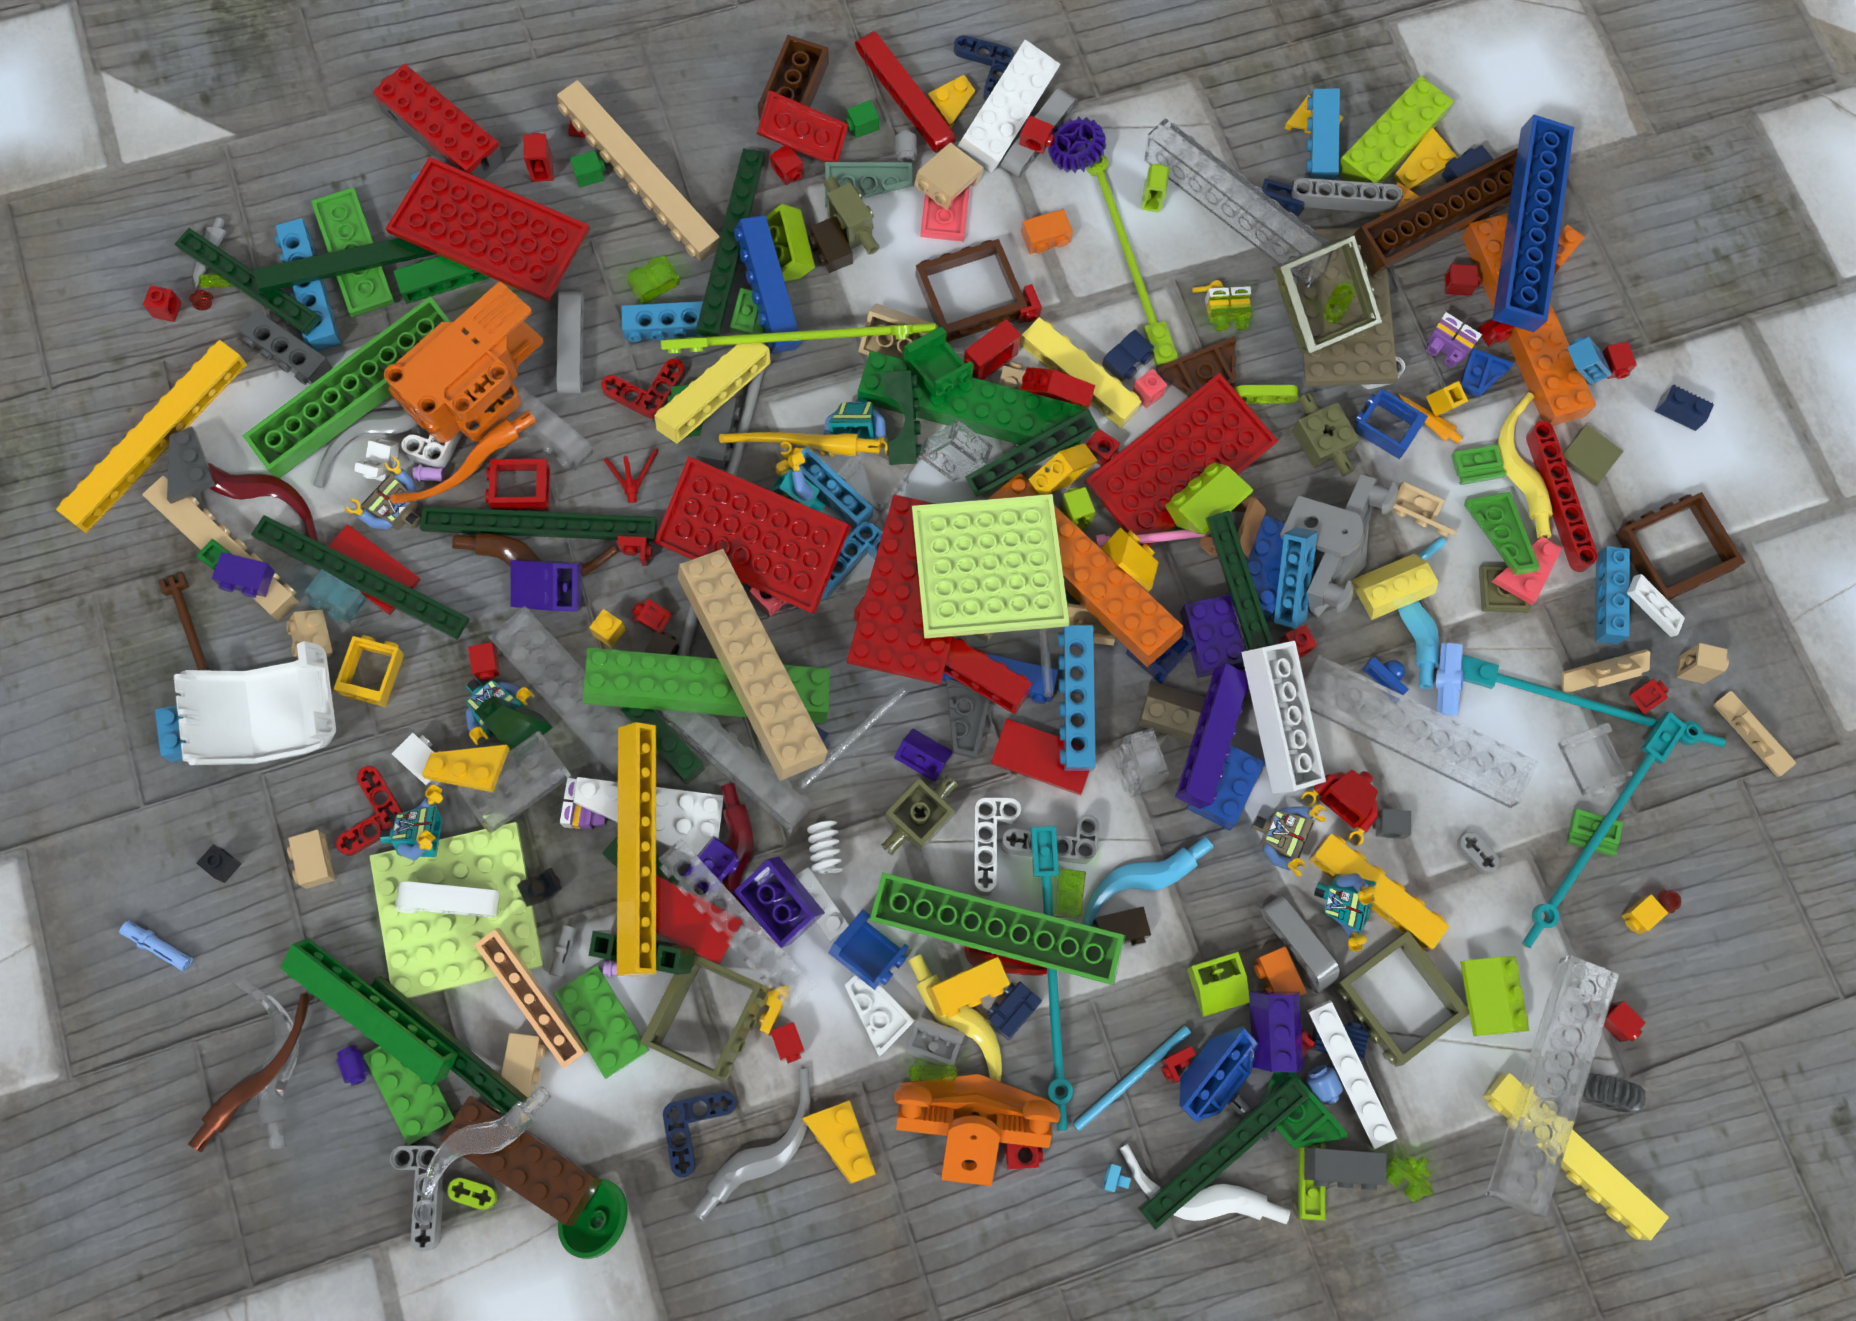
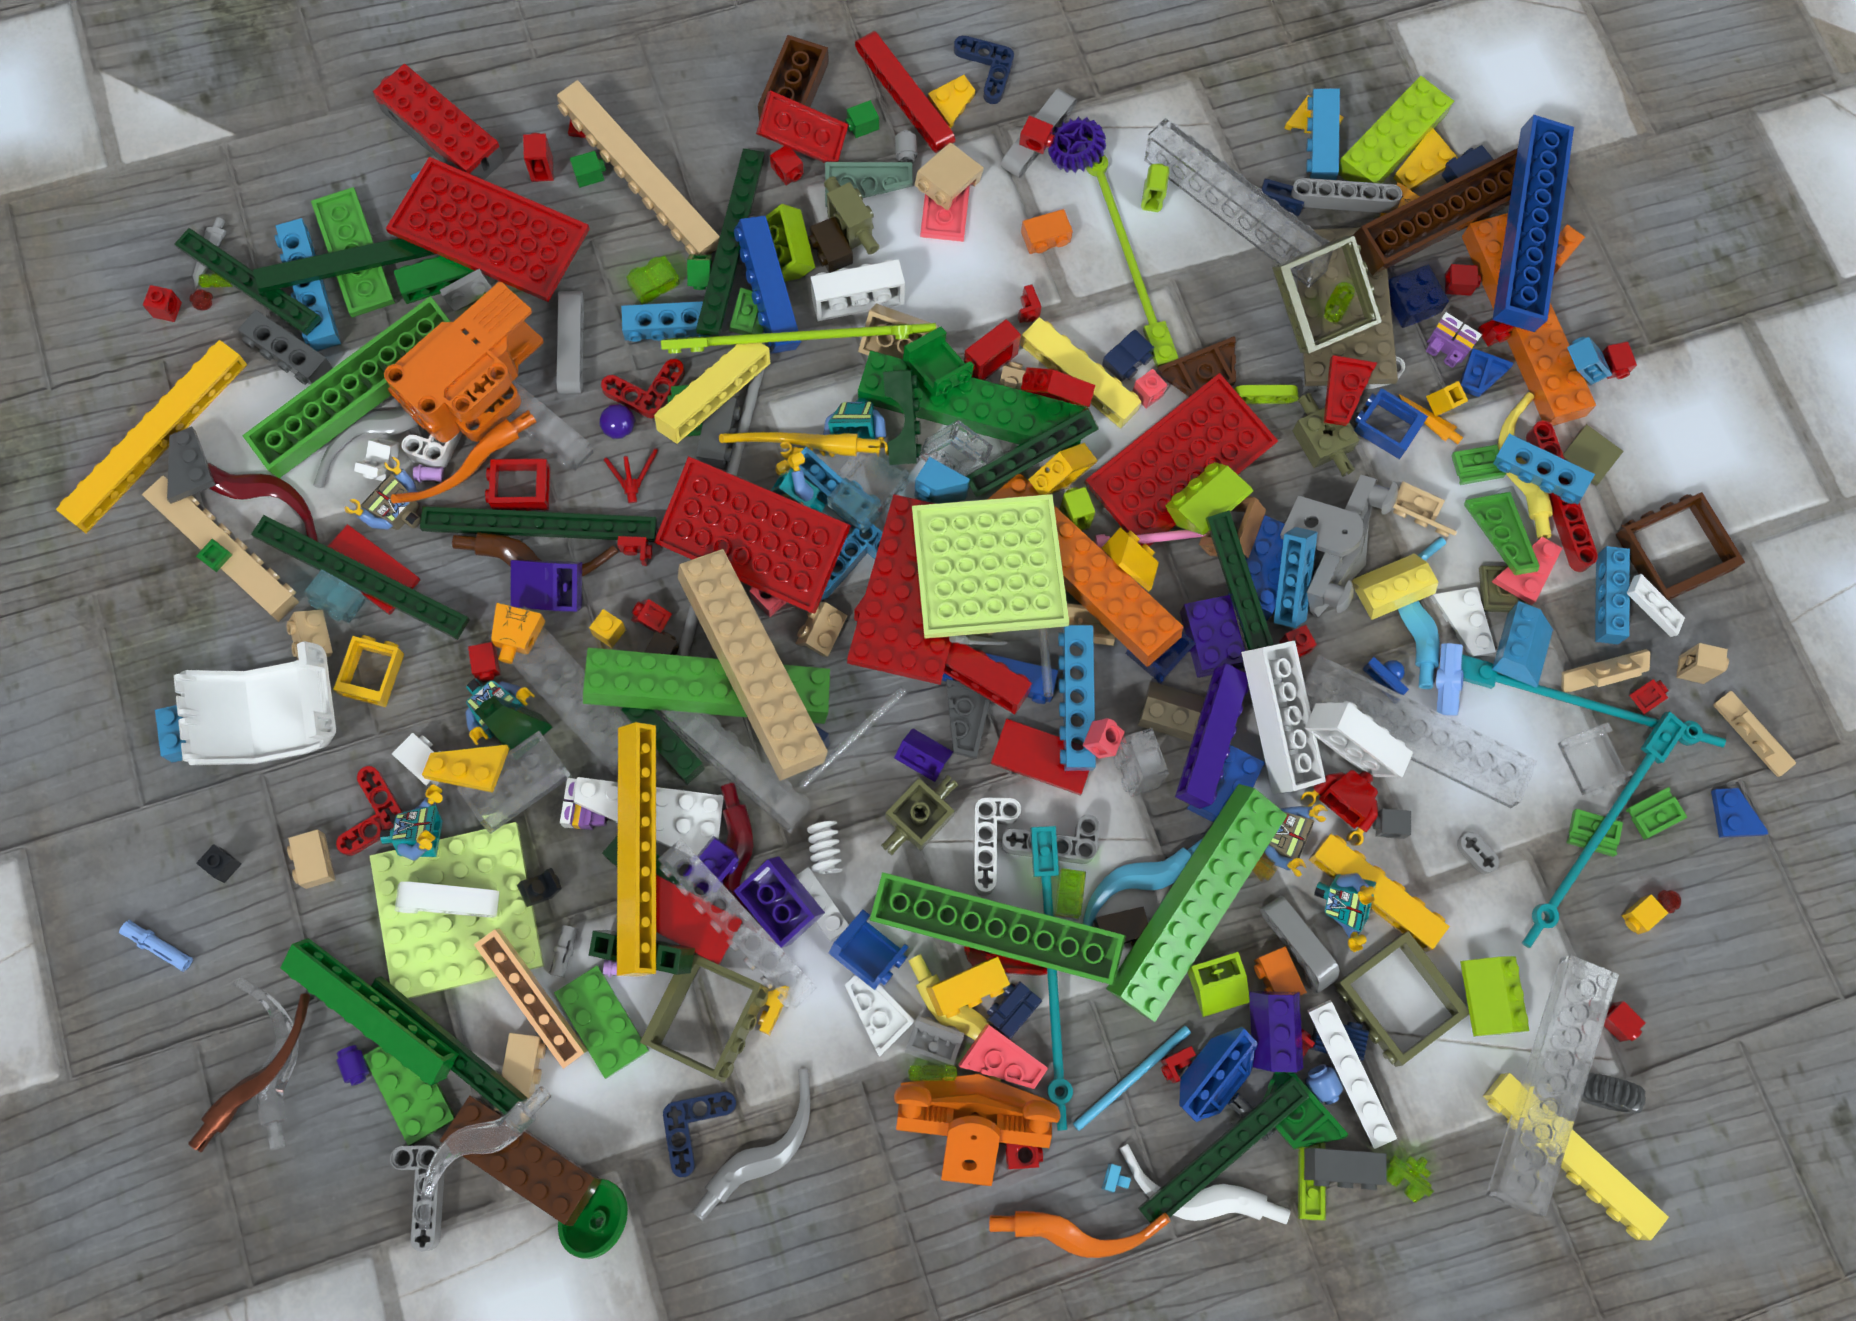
(175, 589): reddish brown hinge -> none
(243, 575): dark purple brick -> none
(466, 289): none -> light grey bracket
(474, 1187): lime beam -> none
(515, 631): none -> light orange torso
(617, 421): none -> dark purple hair
(698, 270): none -> green brick
(788, 1042): red brick -> none
(821, 629): none -> tan bracket
(842, 1139): yellow wing -> none
(855, 504): none -> clear light blue brick
(857, 289): none -> white brick
(940, 484): none -> dark azure slope
(971, 639): none -> light grey bar
(976, 322): reddish brown window -> none
(1001, 1058): none -> coral wing
(1008, 106): white brick -> none
(1069, 1236): none -> orange animal
(1101, 439): red brick -> none
(1103, 738): none -> coral brick
(1197, 902): none -> bright green brick
(1215, 284): yellow hand -> none
(1229, 306): clear neon green hips -> none
(1264, 869): none -> clear yellow cone
(1344, 388): none -> red wing
(1359, 739): none -> white brick
(1416, 296): none -> clear blue brick
(1468, 619): none -> white wing
(1523, 644): none -> dark azure slope
(1535, 458): none -> dark azure brick
(1656, 813): none -> bright green plate
(1684, 407): dark blue brick -> none
(1735, 814): none -> blue wing

